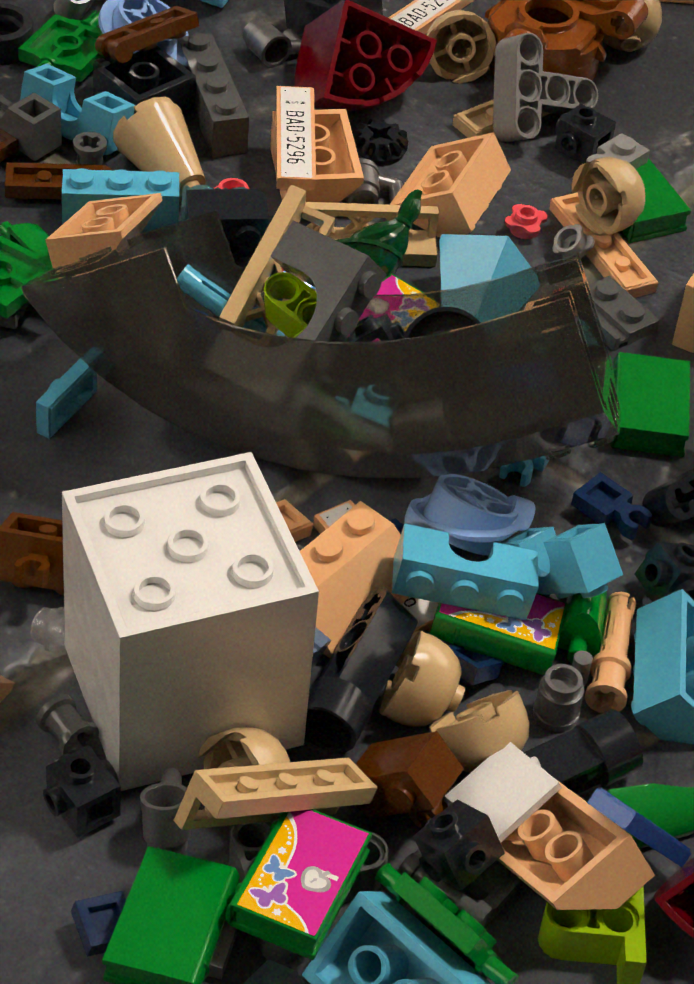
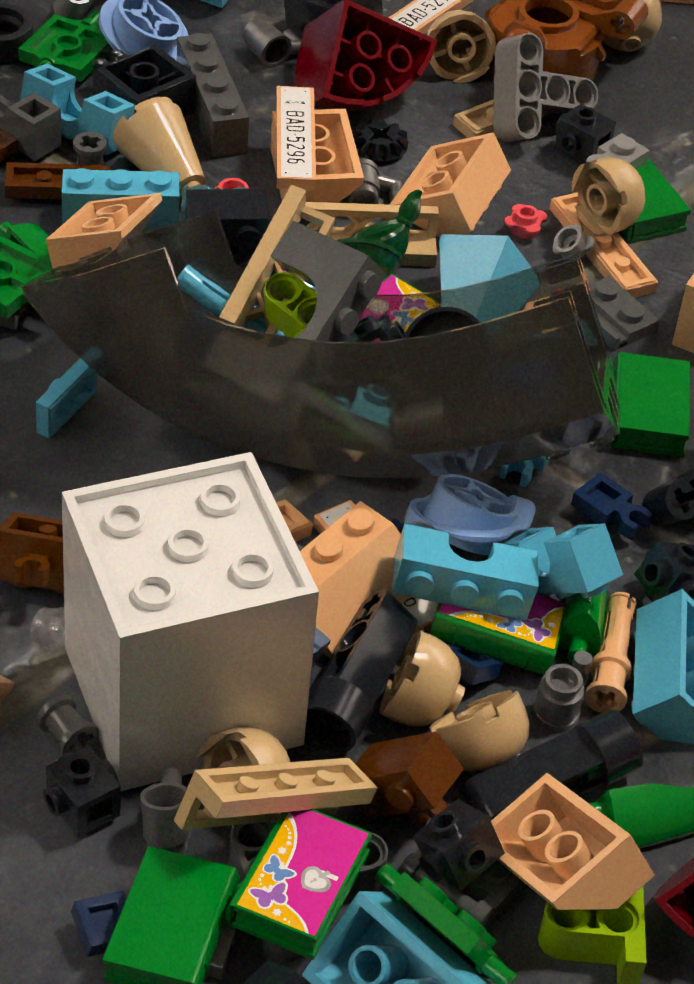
(146, 33): reddish brown plate -> none
(506, 789): white piece -> none
(639, 826): blue tile -> none

